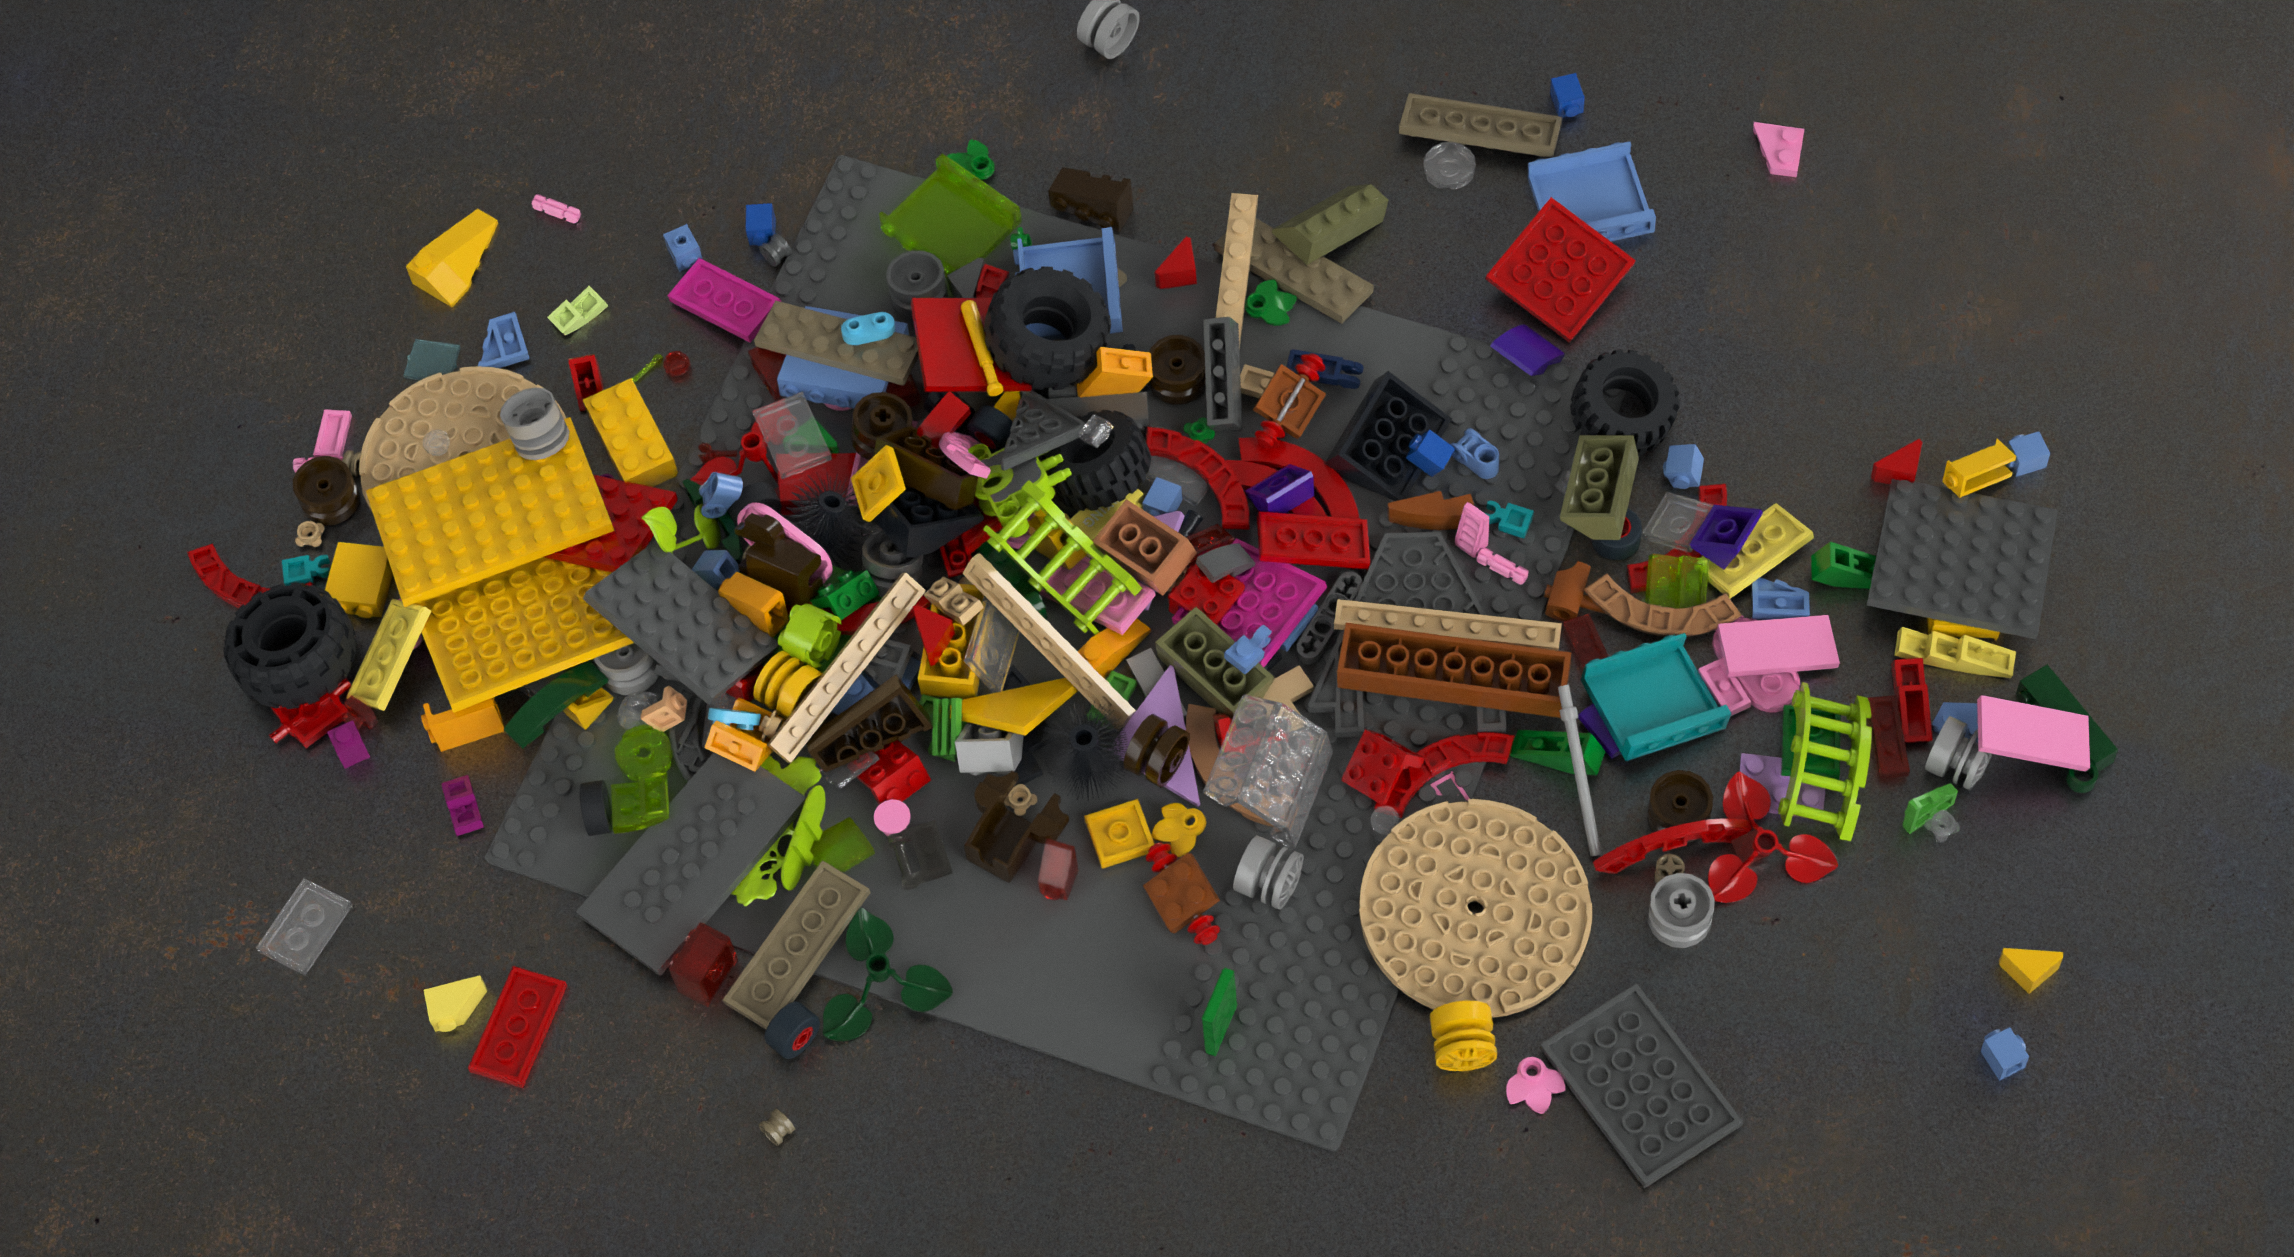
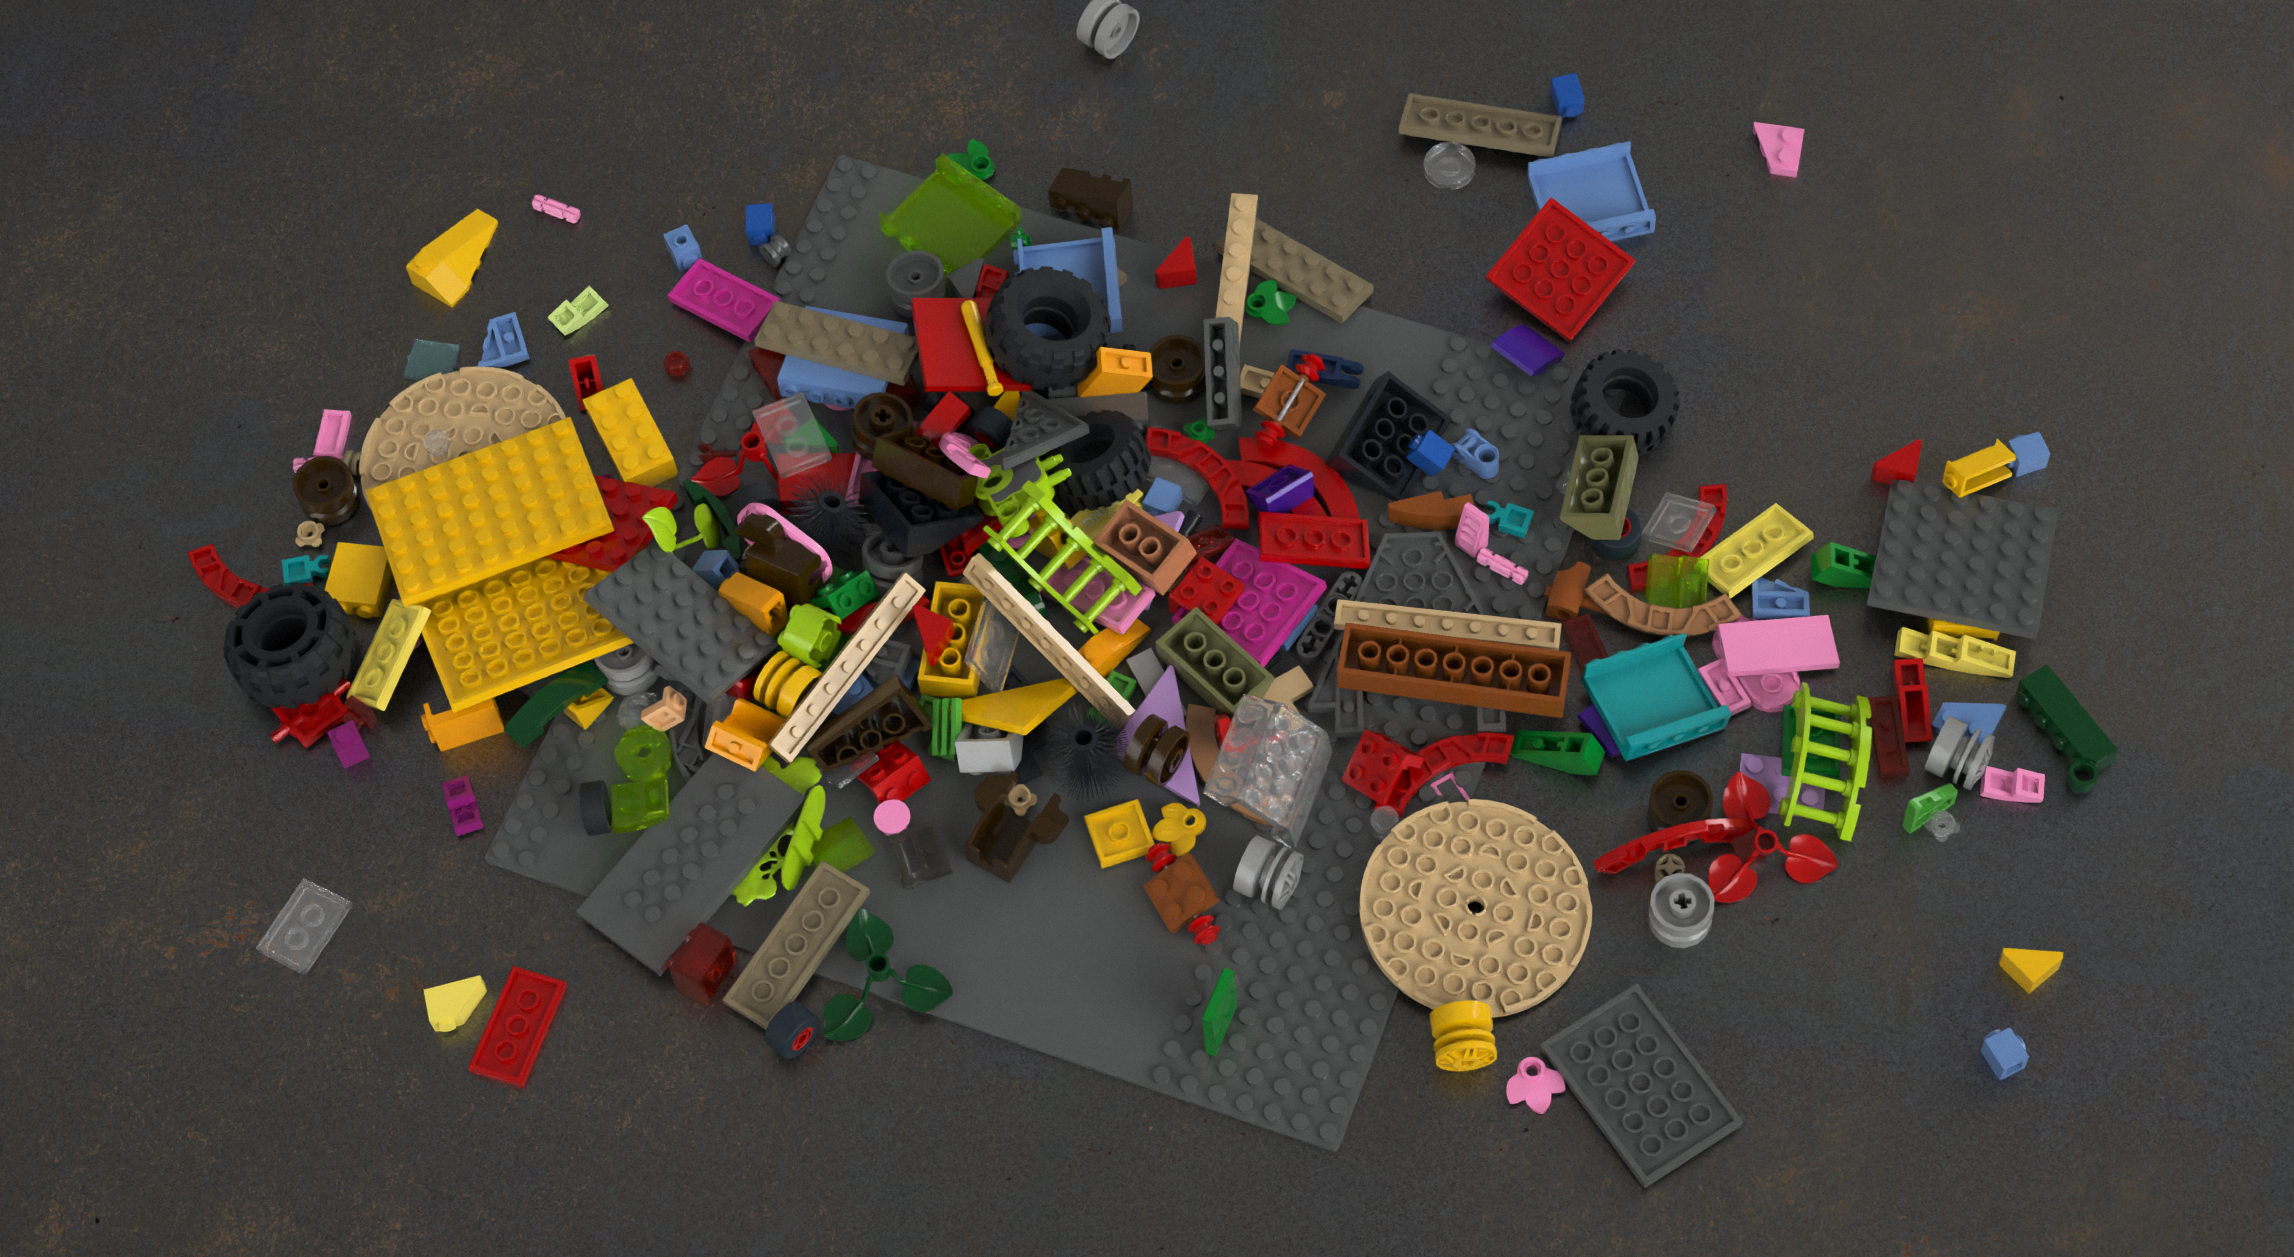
(534, 423): light grey wheel -> none
(657, 359): clear neon green hinge -> none
(719, 494): medium blue piece -> none
(743, 719): medium azure plate -> none
(770, 726): tan plate -> none
(776, 1127): dark tan wheel -> none
(868, 328): medium azure plate -> none
(878, 483): yellow tile -> none
(953, 601): tan slope -> none
(1057, 870): clear red slope -> none
(1095, 431): clear plate -> none
(1224, 561): dark grey slope -> none
(1248, 652): medium blue plate -> none
(1333, 222): olive slope -> none
(1568, 715): light grey bar -> none
(1684, 466): medium blue brick -> none
(1724, 533): dark purple slope -> none
(2012, 786): none -> bright pink slope
(2033, 733): bright pink tile -> none

